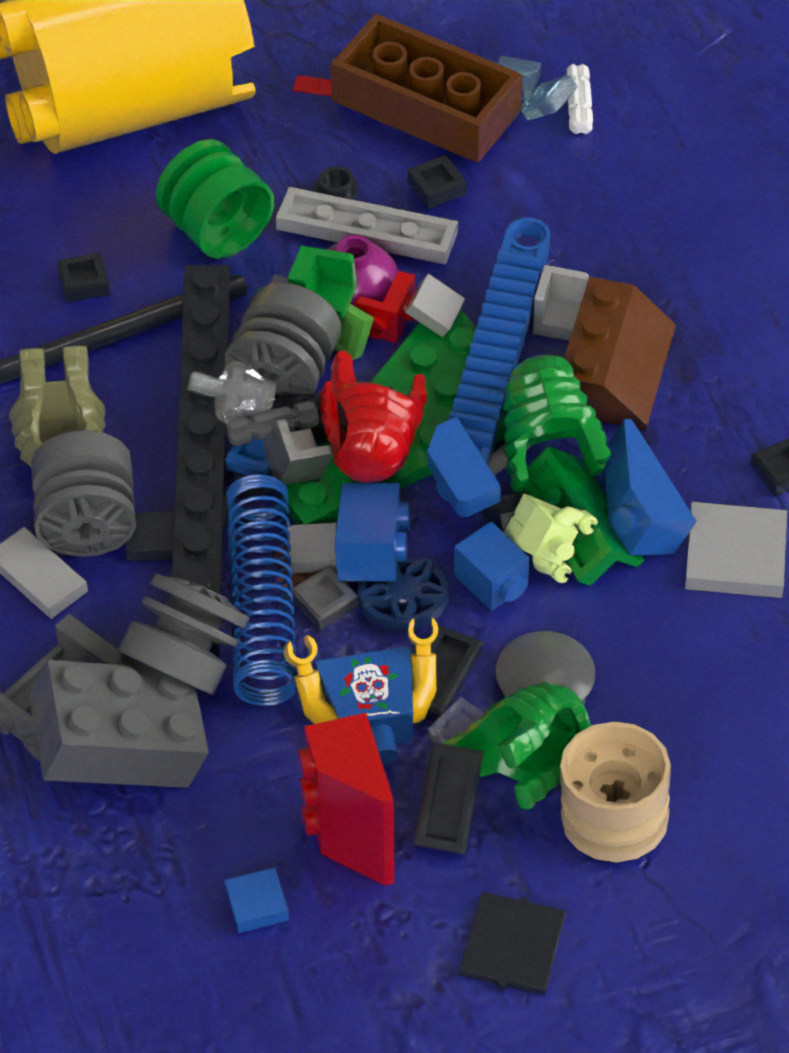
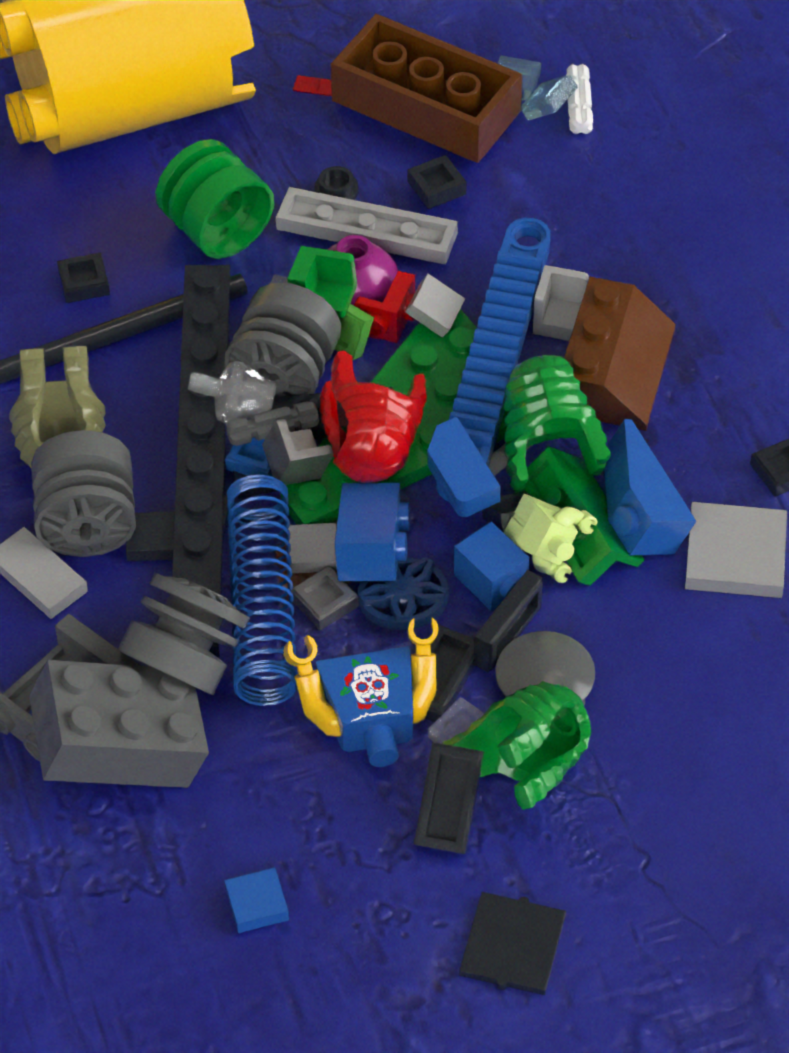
(348, 796): red slope -> none
(508, 620): none -> black tile
(615, 791): tan wheel -> none

